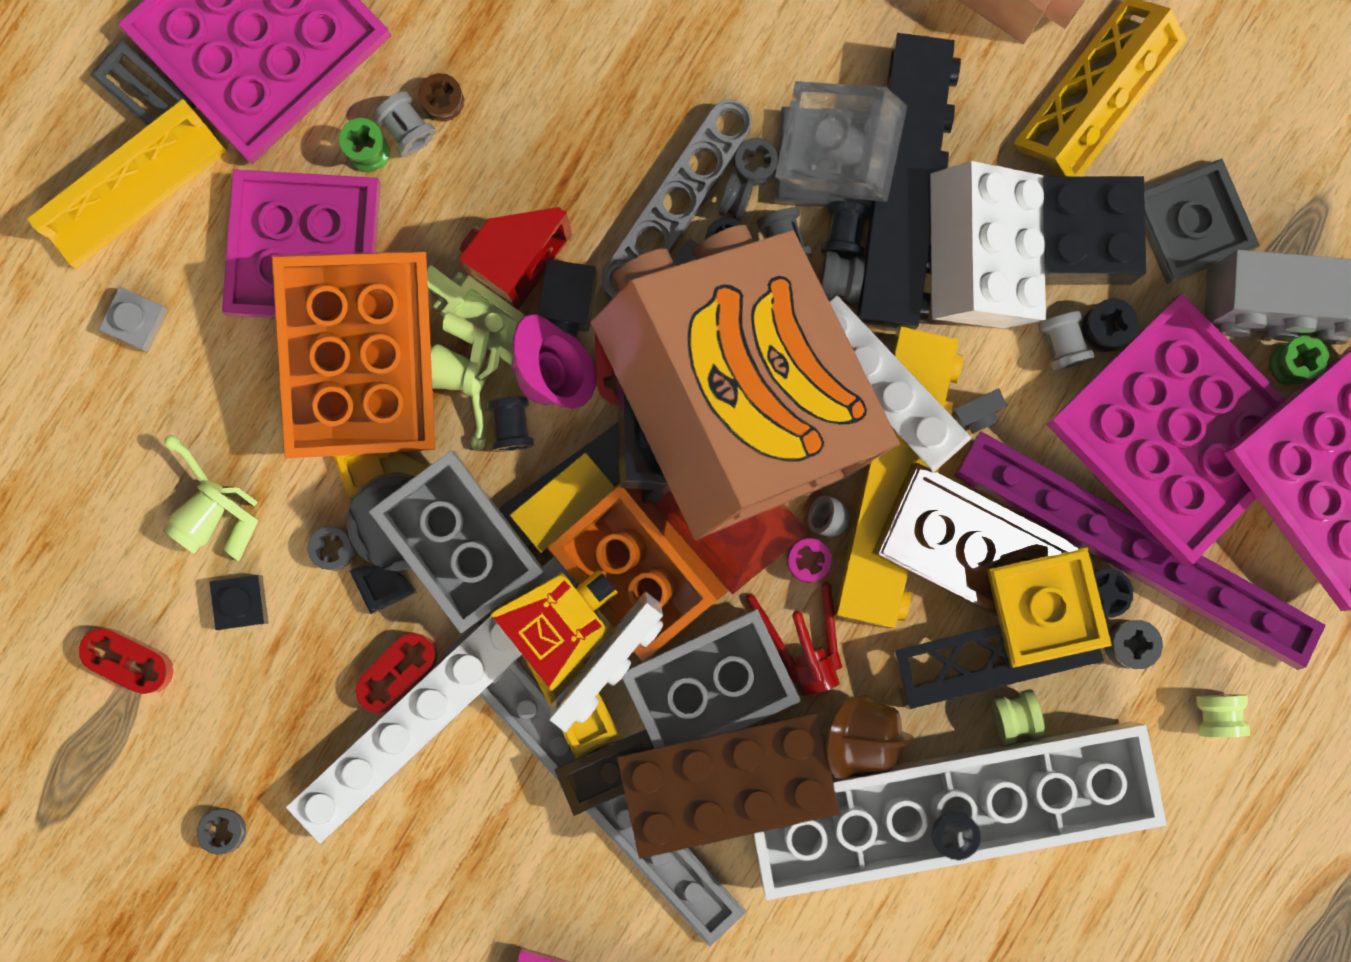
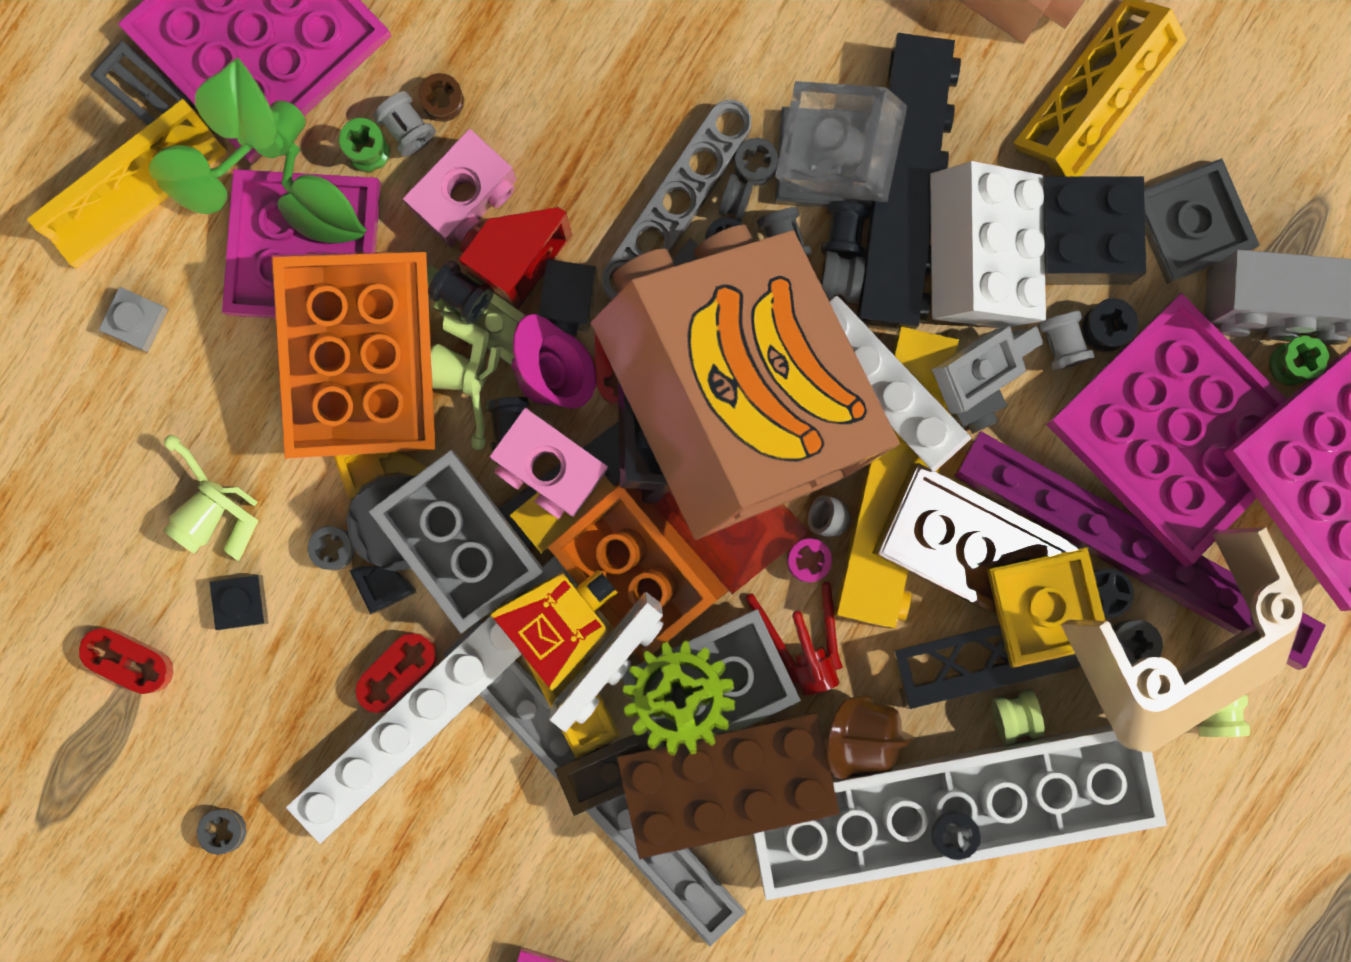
(238, 109): none -> bright green plant
(460, 292): none -> black bush
(465, 162): none -> bright pink brick
(534, 437): none -> bright pink brick
(655, 701): none -> lime gear
(984, 366): none -> light grey hinge
(1154, 701): none -> tan windscreen

